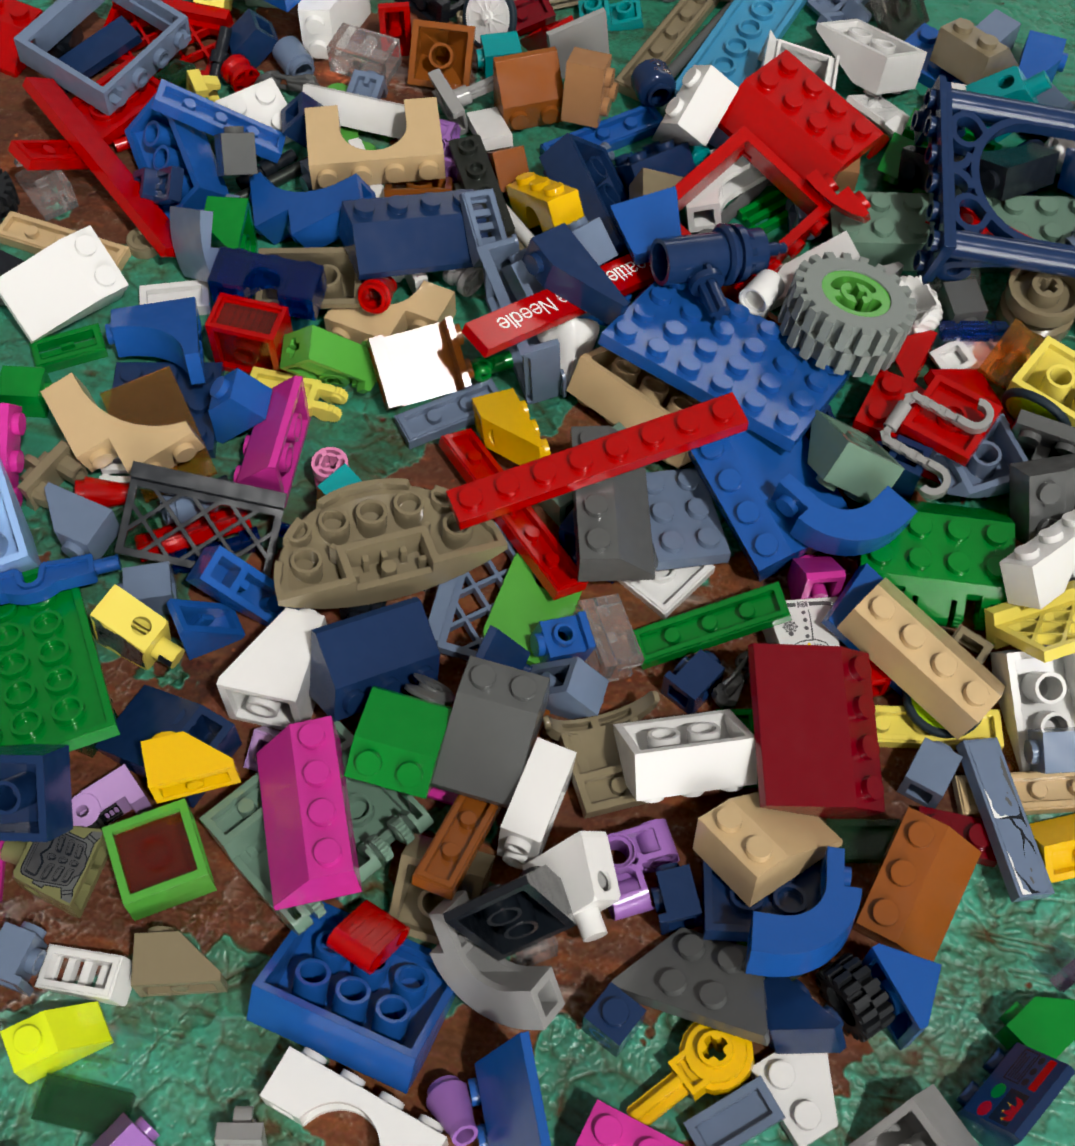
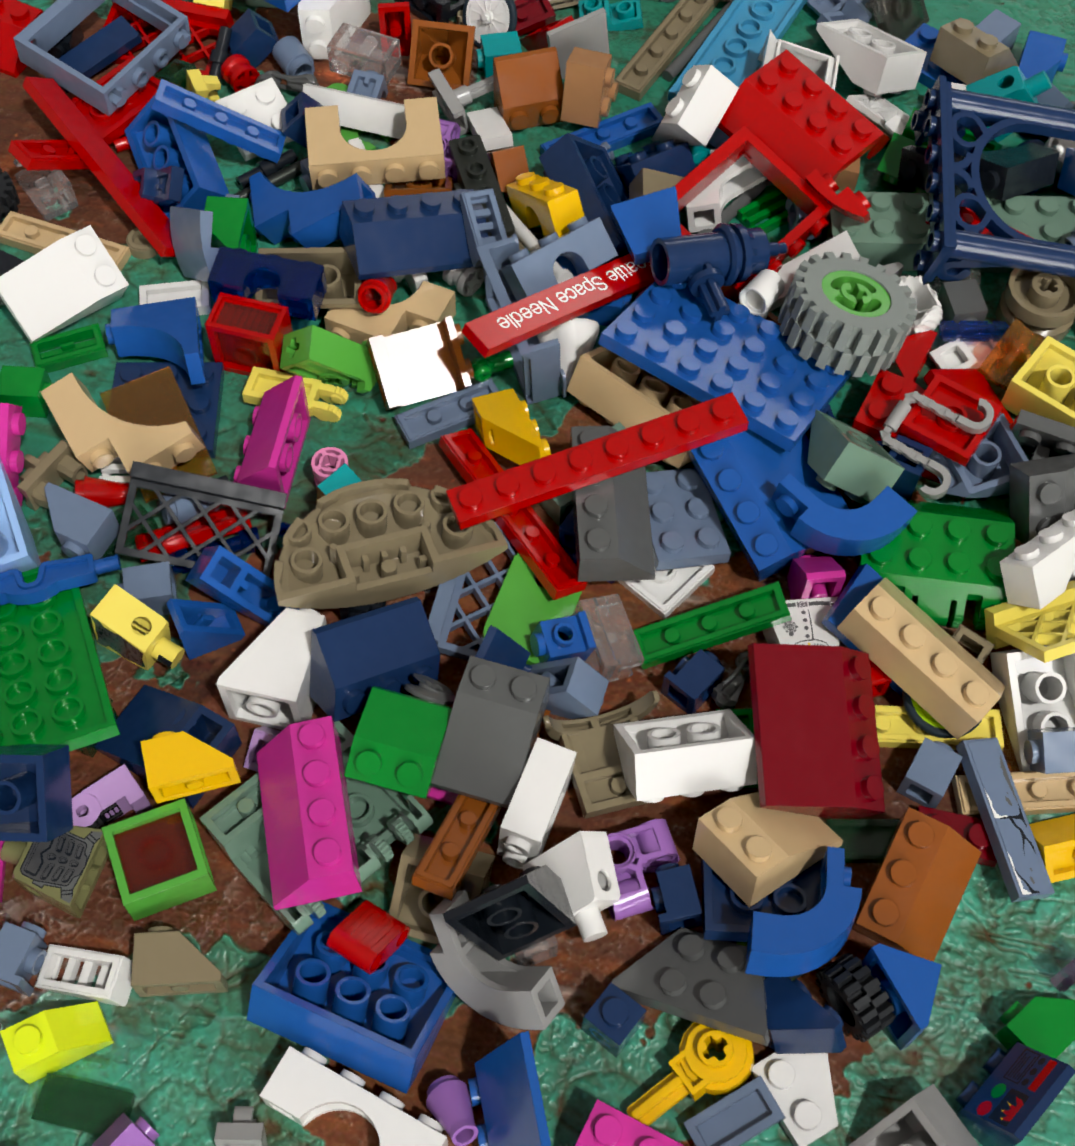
(235, 152): dark grey brick -> none
(237, 404): blue slope -> none
(572, 273): dark blue slope -> none
(653, 83): dark blue head -> none
(1019, 398): wheel -> none

